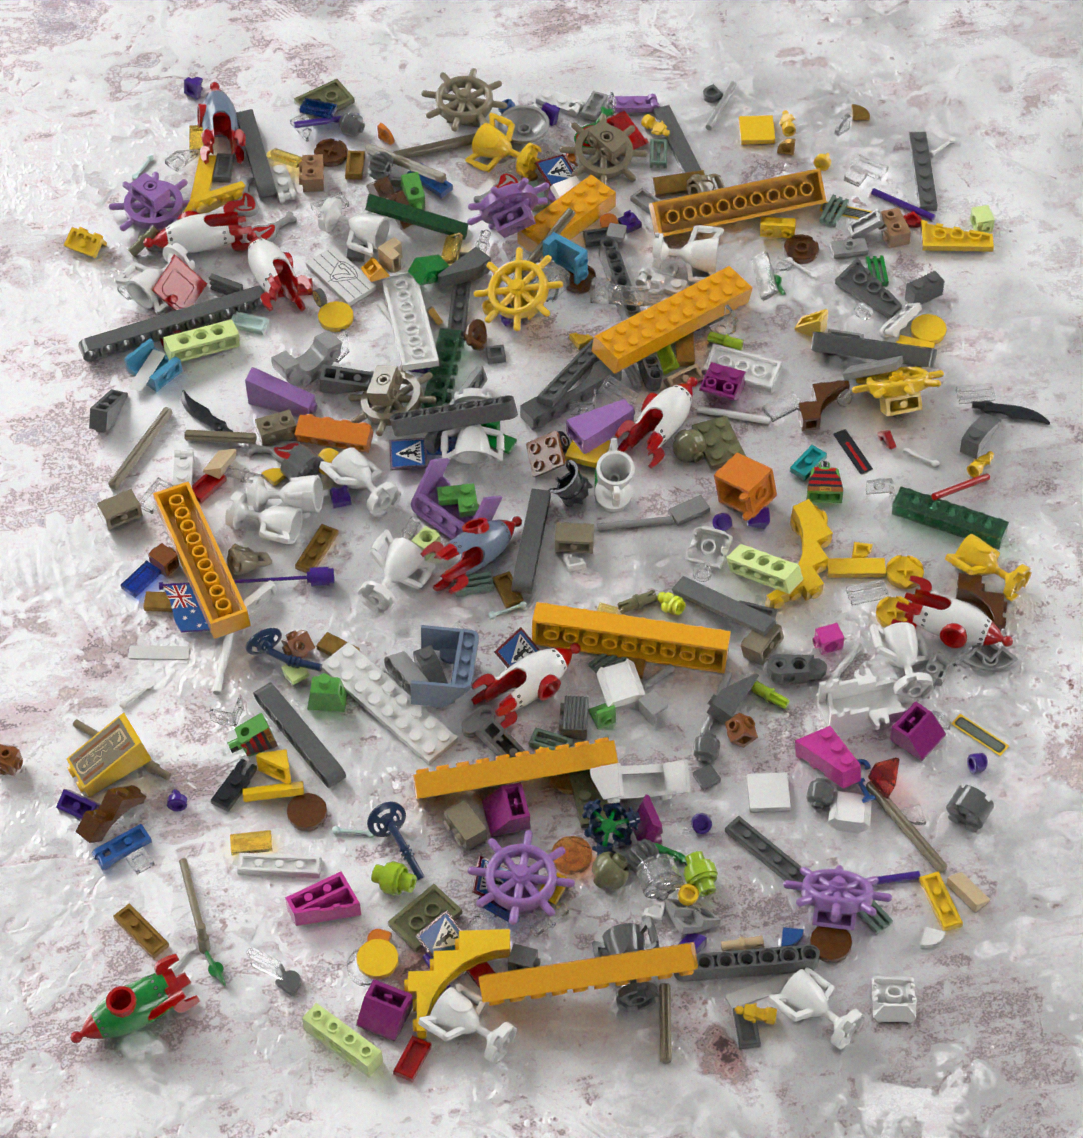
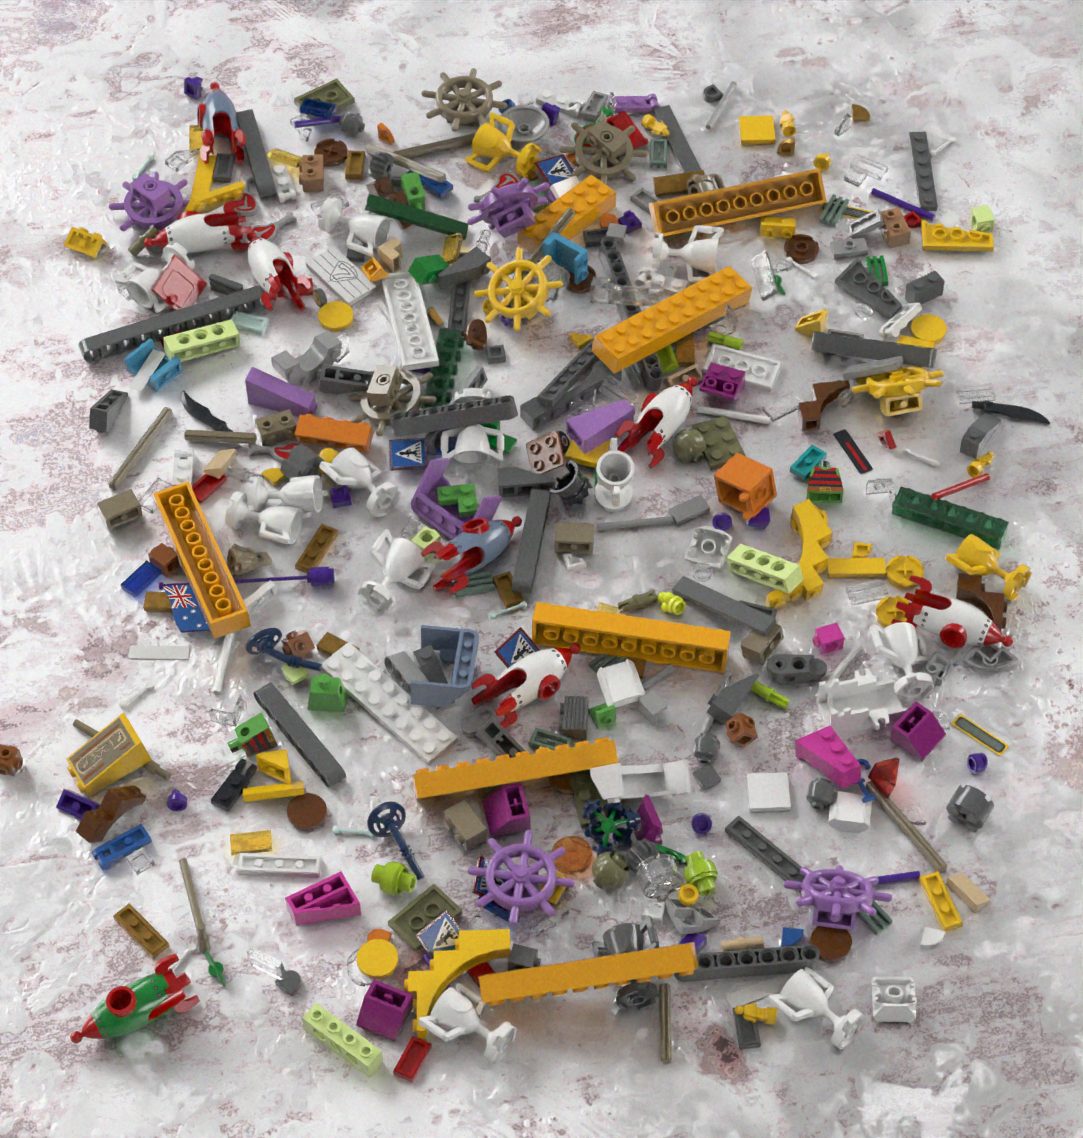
(519, 482): none -> dark grey slope

